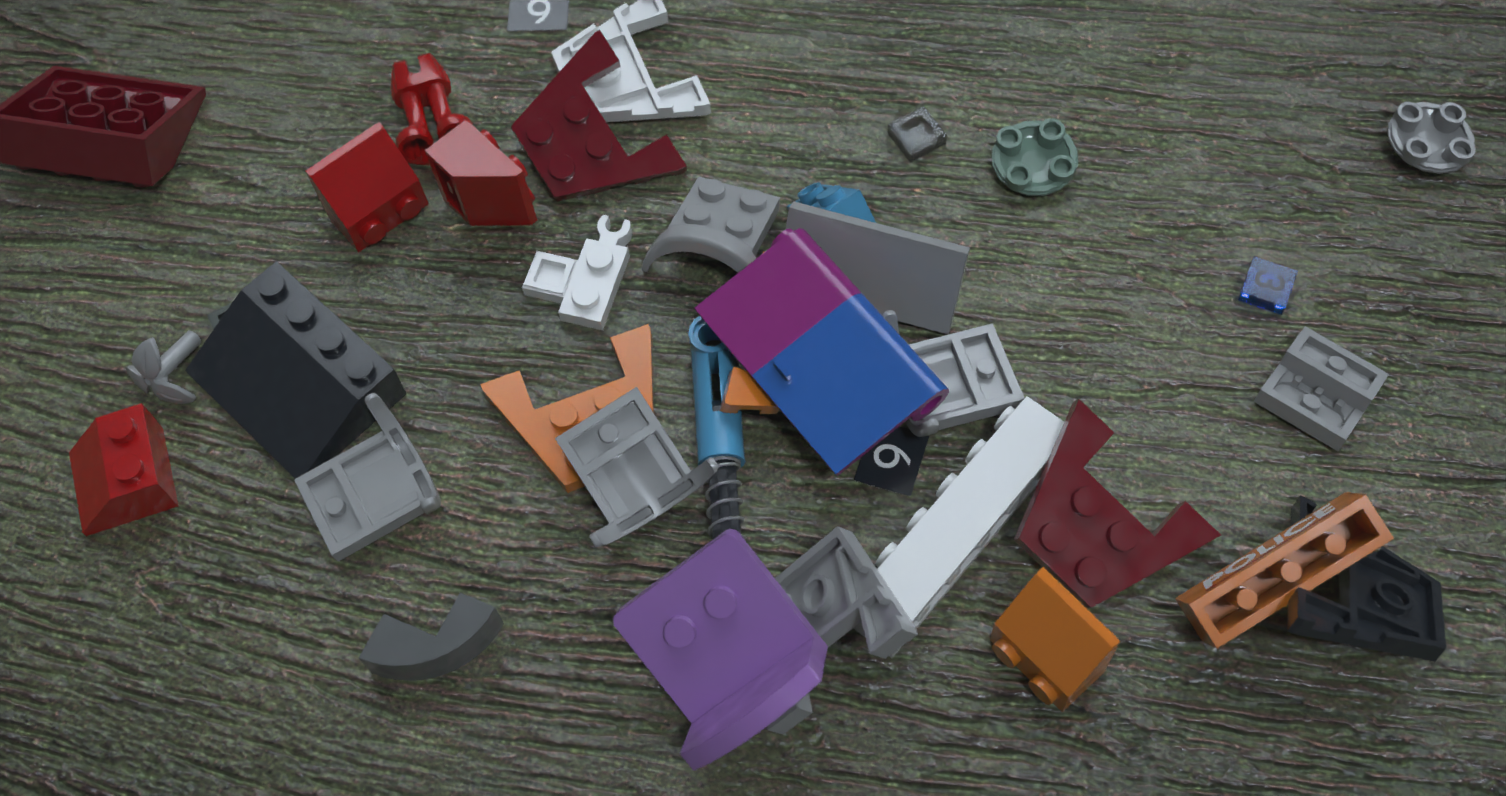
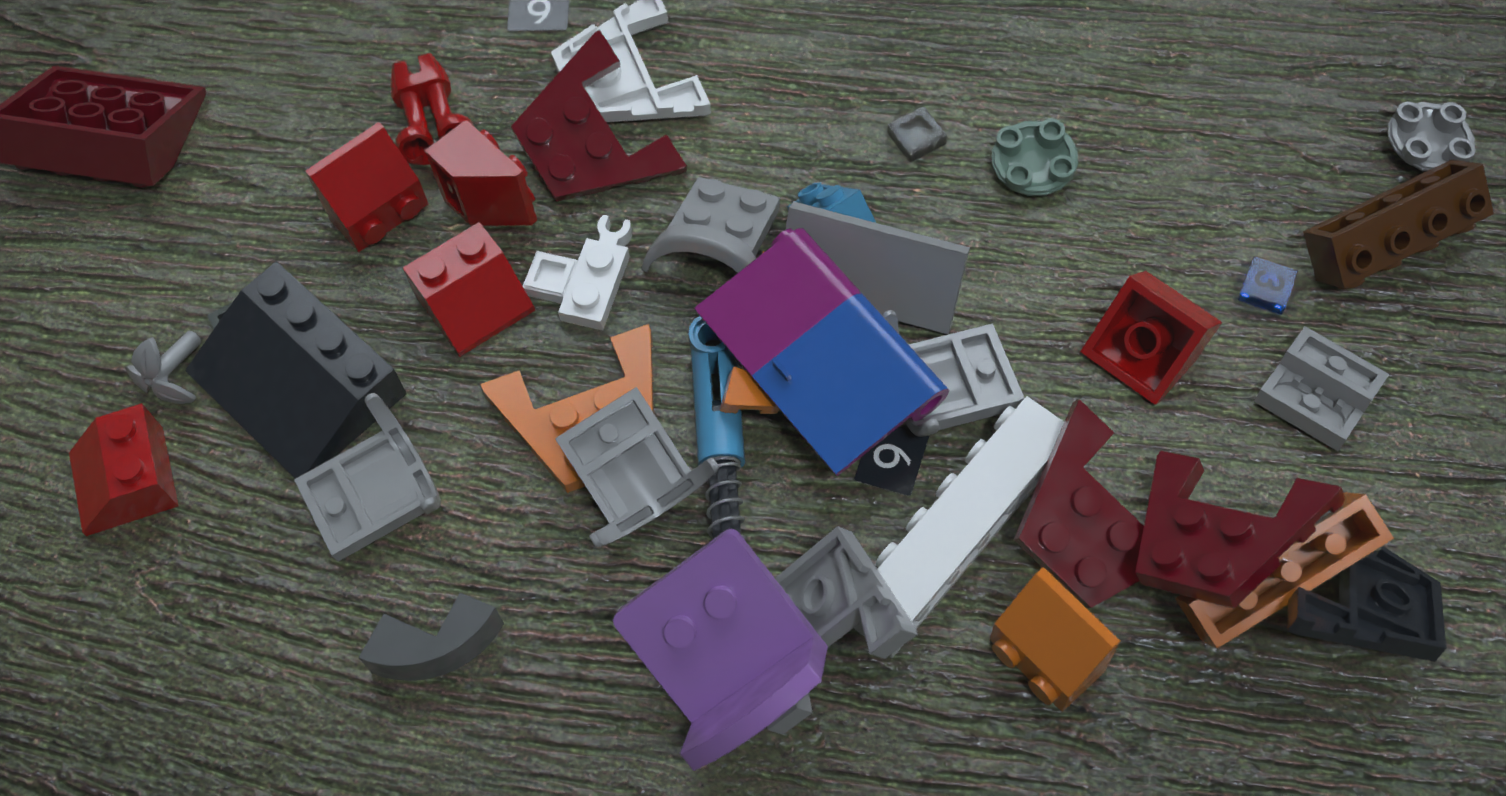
(468, 289): none -> red slope
(1150, 336): none -> red slope
(1216, 549): none -> dark red wing
(1399, 223): none -> reddish brown brick

